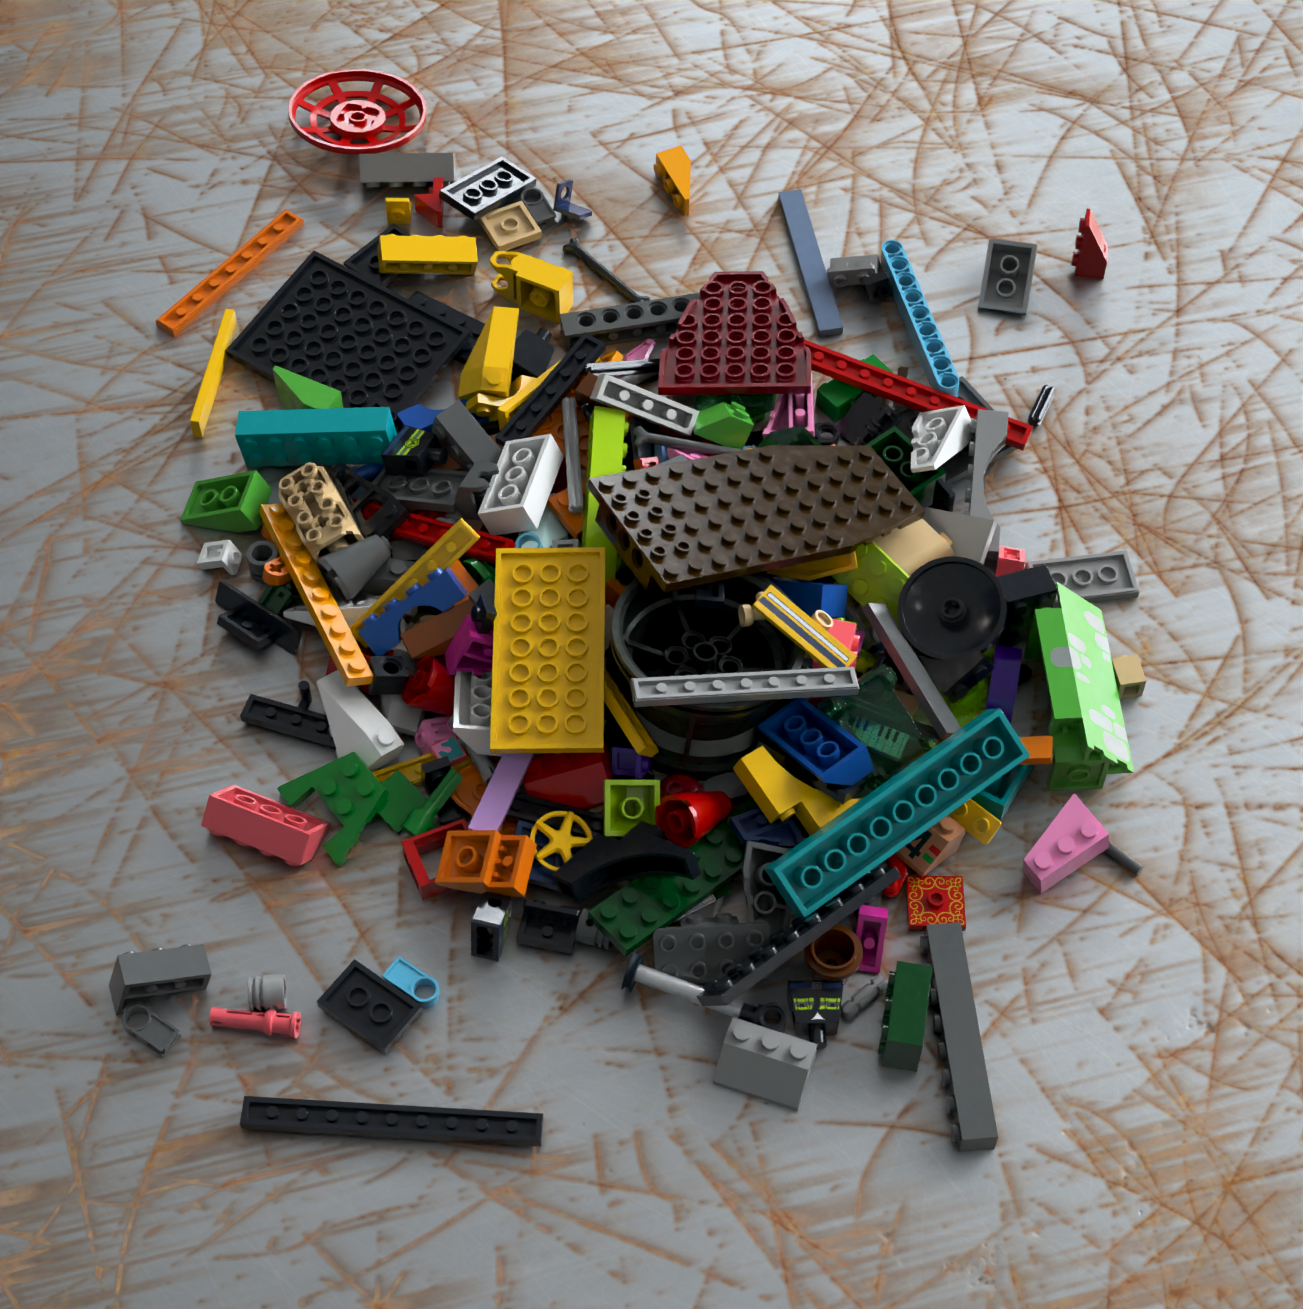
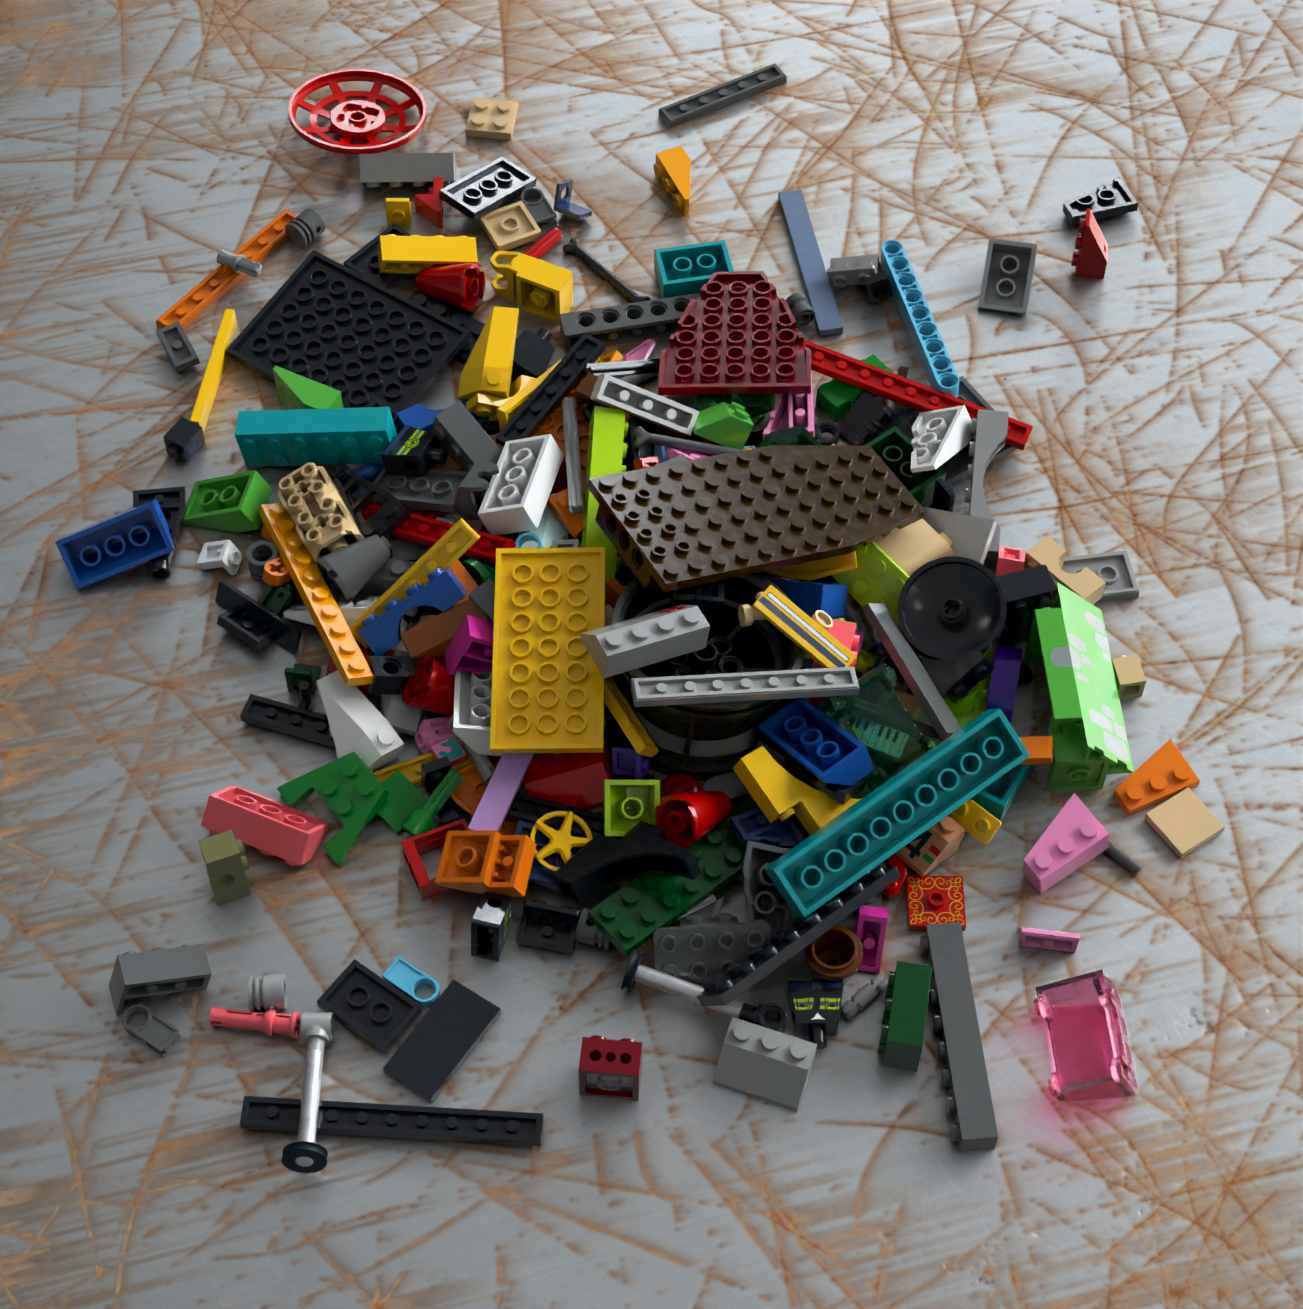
(116, 544): none -> blue slope
(171, 502): none -> black plate
(178, 346): none -> dark grey plate
(184, 440): none -> black brick
(226, 867): none -> olive arch
(239, 263): none -> light grey axle
(300, 673): none -> dark green bracket
(305, 228): none -> dark grey piece
(305, 1154): none -> piece
(442, 1040): none -> black tile
(453, 284): none -> red cone
(483, 614): black plate -> none
(491, 118): none -> tan plate
(544, 243): none -> red axle
(610, 1068): none -> dark red piece
(647, 639): none -> light grey slope
(689, 267): none -> teal brick
(722, 95): none -> dark grey tile
(800, 309): none -> dark grey wheel
(1041, 405): black axle -> none
(1048, 939): none -> bright pink slope
(1083, 583): none -> tan arch
(1087, 1038): none -> clear pink windscreen
(1105, 202): none -> black wing
(1156, 780): none -> orange wing
(1184, 822): none -> tan tile

